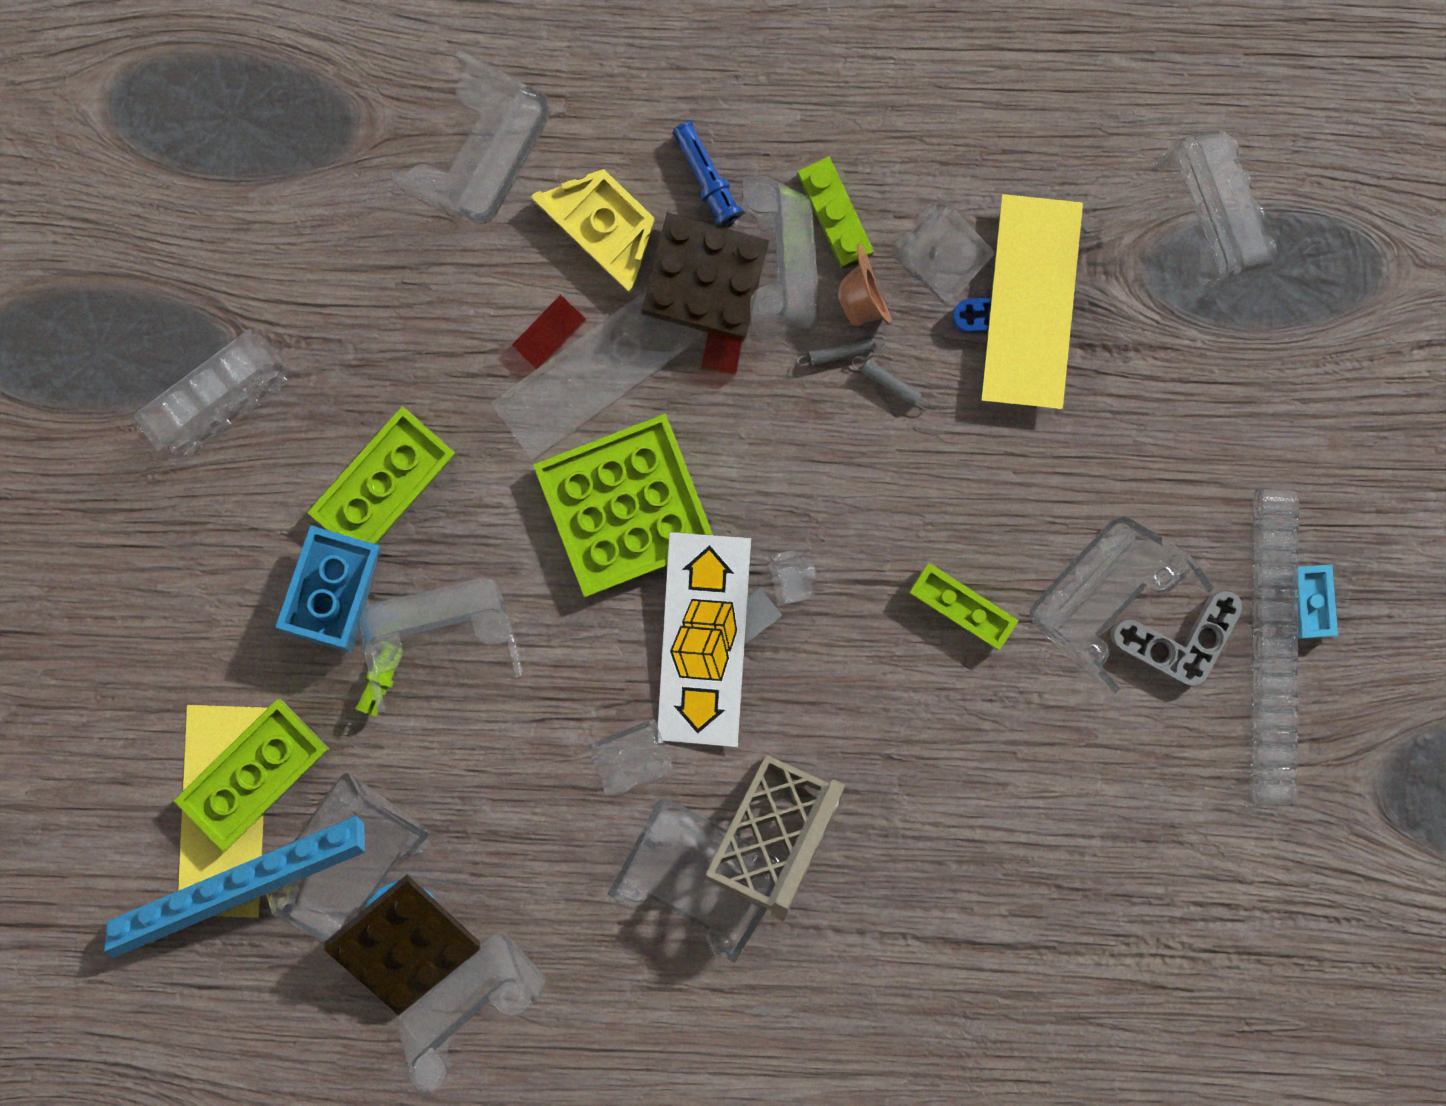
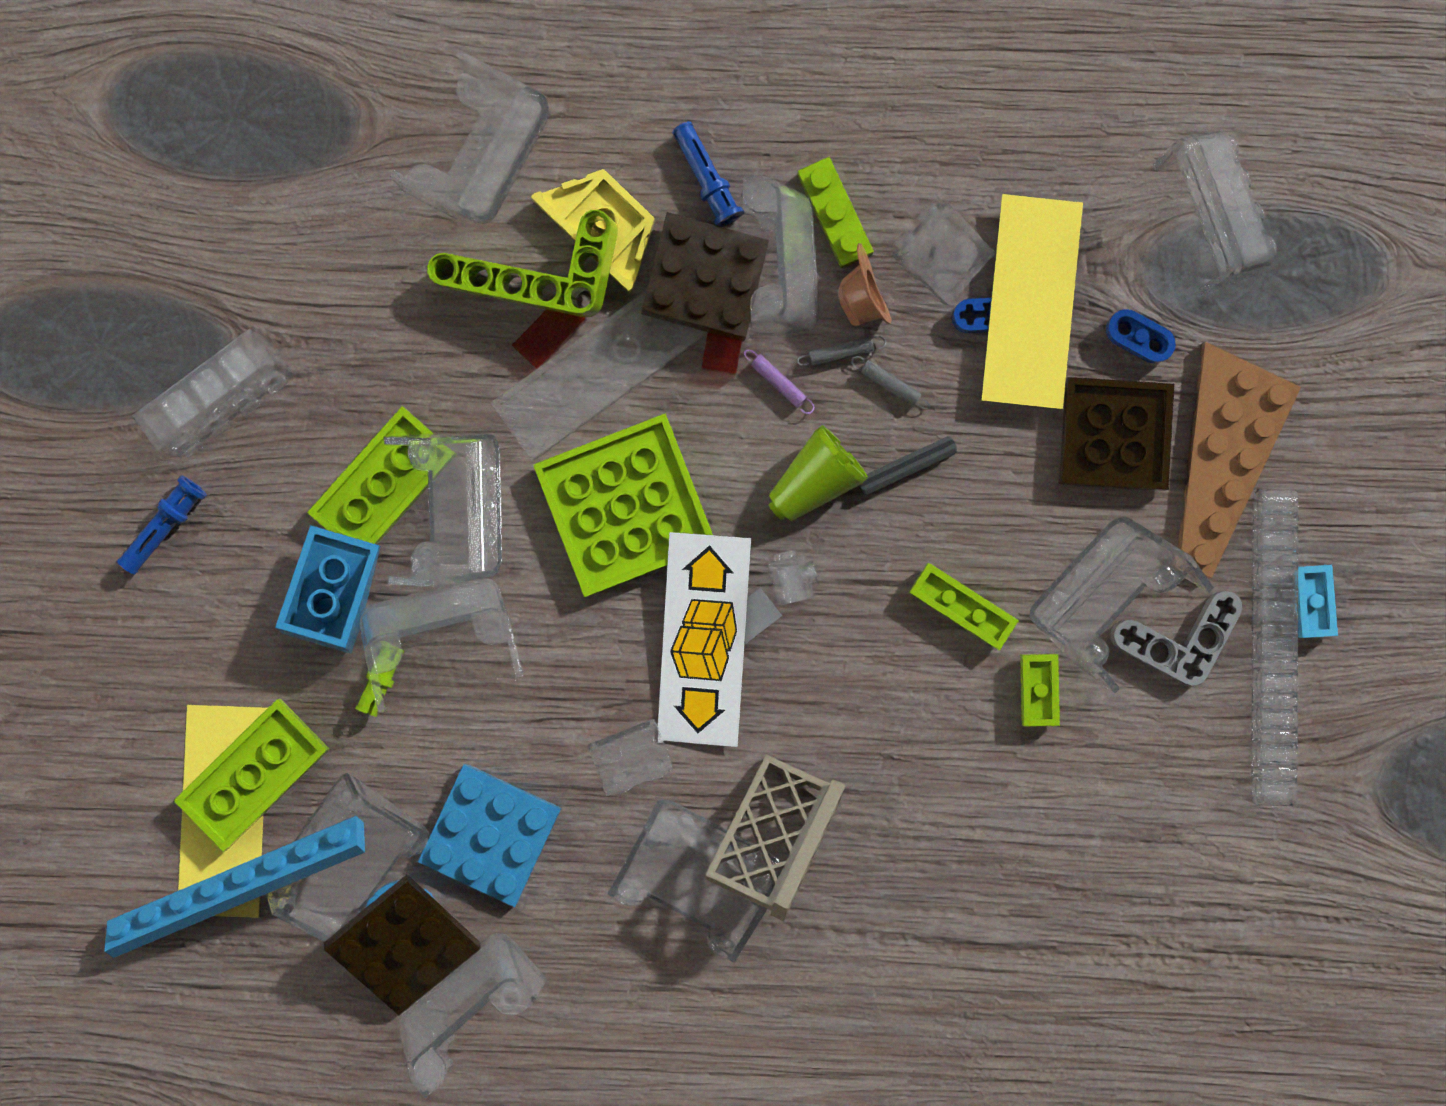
(169, 508): none -> blue pin
(462, 508): none -> clear windscreen
(489, 835): none -> dark azure plate
(534, 282): none -> lime beam
(778, 381): none -> lavender piece
(816, 476): none -> lime cone
(908, 465): none -> dark grey axle
(1039, 690): none -> lime plate
(1116, 433): none -> dark brown plate
(1140, 334): none -> blue plate
(1230, 441): none -> medium nougat wing

